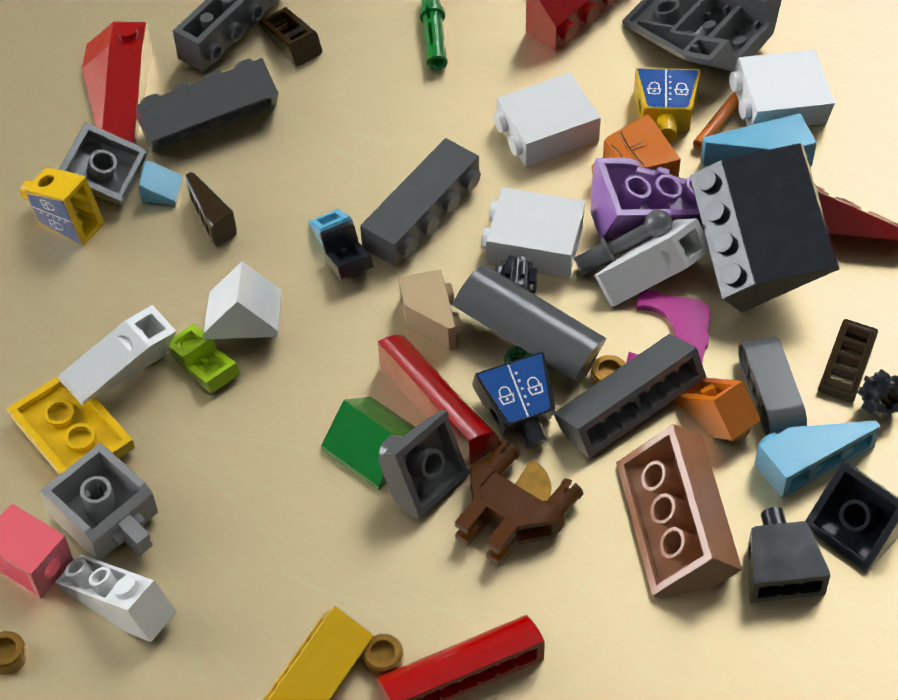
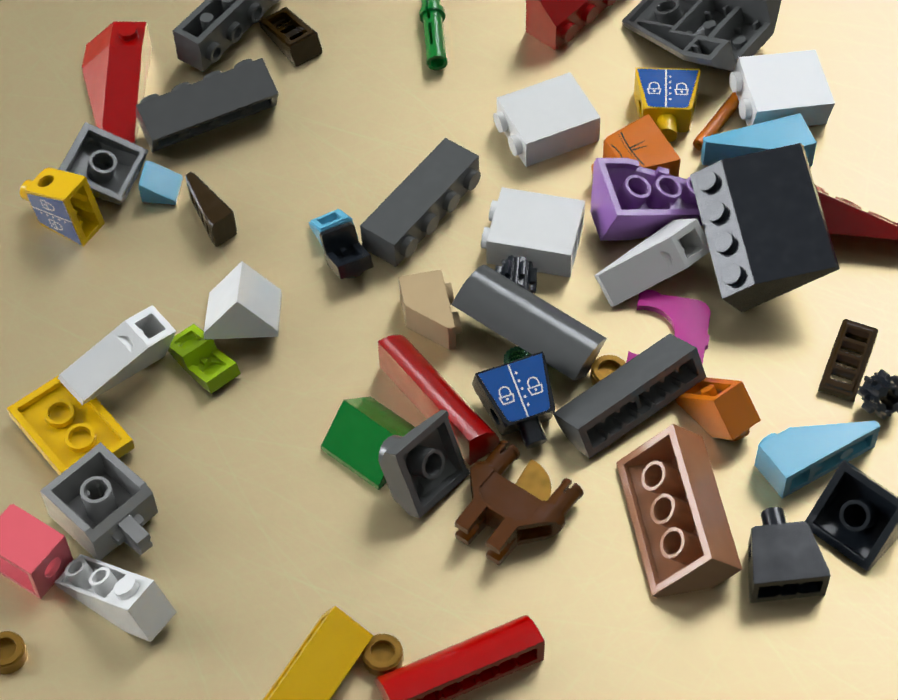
(655, 225): dark grey pin -> none
(772, 385): beam -> none

